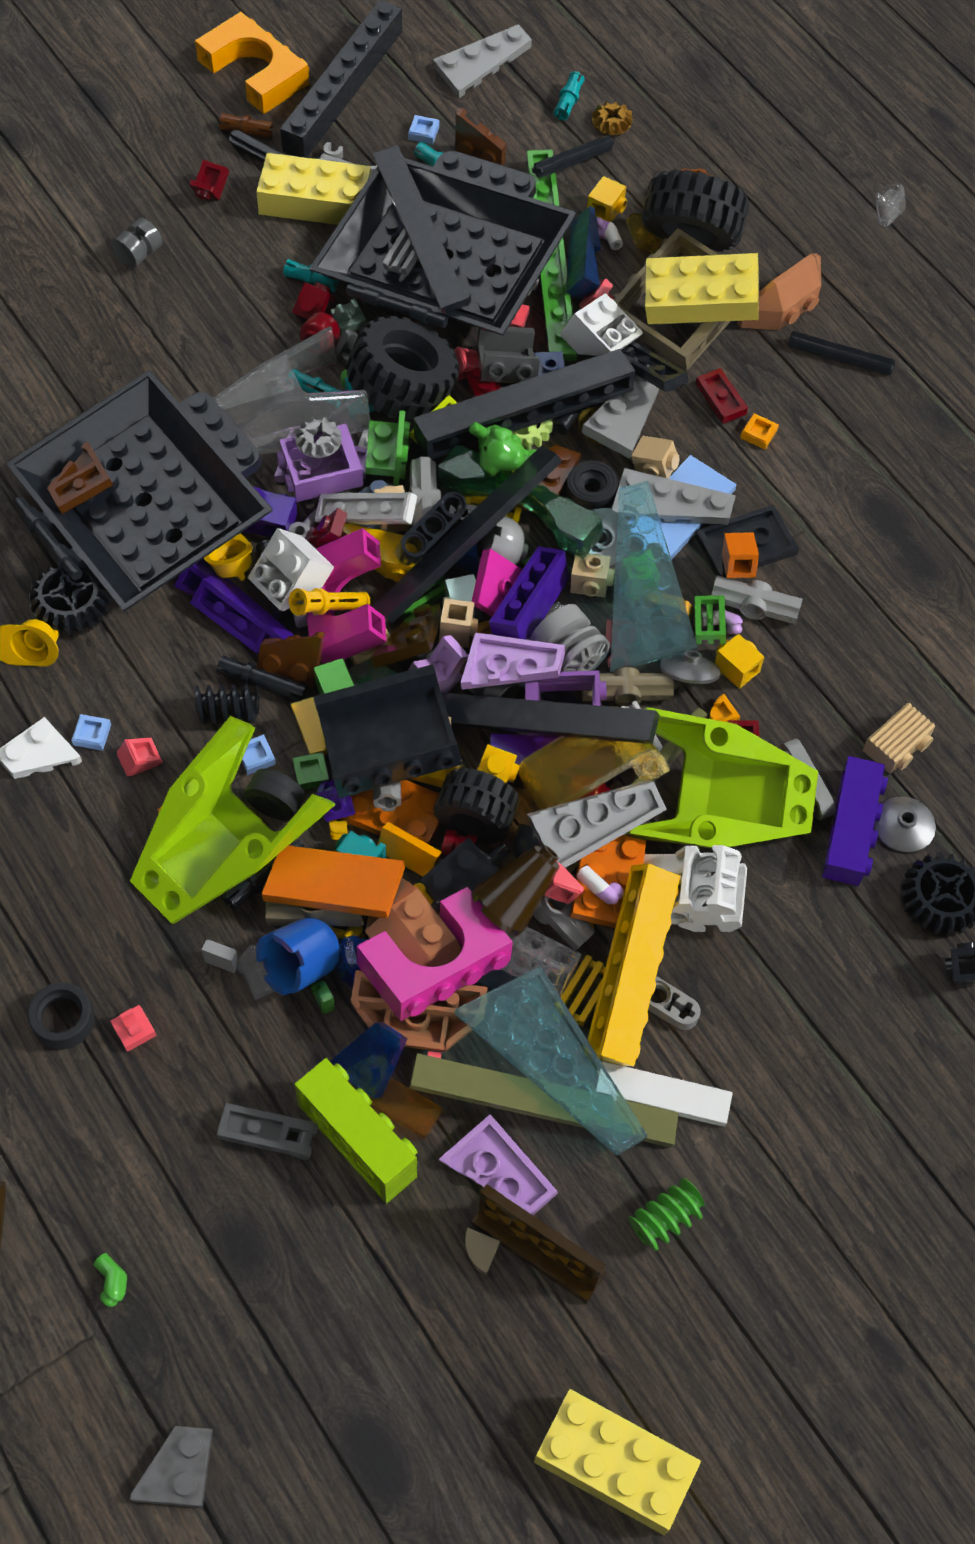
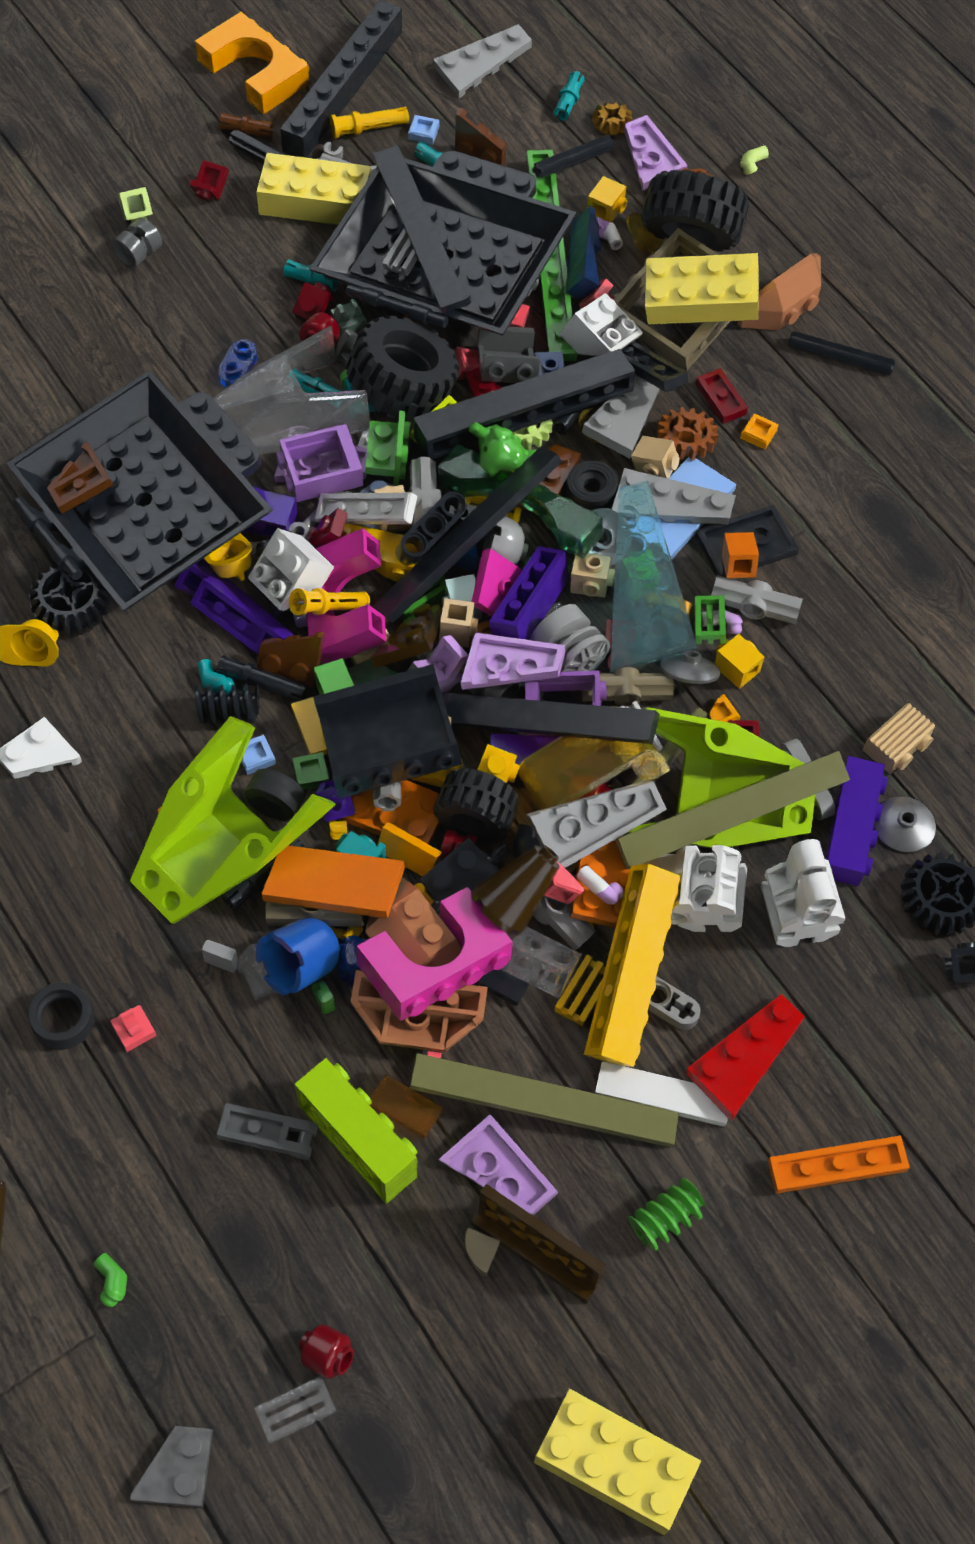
(91, 732): light blue tile -> none
(135, 204): none -> yellowish green brick
(138, 755): coral slope -> none
(209, 677): none -> teal arm
(241, 358): none -> clear blue plate
(287, 1397): none -> clear tile
(325, 445): light grey gear -> none
(326, 1351): none -> dark red head
(358, 122): none -> yellow pin
(372, 1058): clear blue wing -> none
(543, 1041): clear light blue wing -> none
(650, 150): none -> lavender wing
(688, 432): none -> dark orange gear
(732, 809): none -> olive tile
(741, 1059): none -> red wing
(750, 157): none -> yellowish green arm
(802, 896): none -> white connector
(838, 1164): none -> orange plate
(890, 203): clear tile -> none

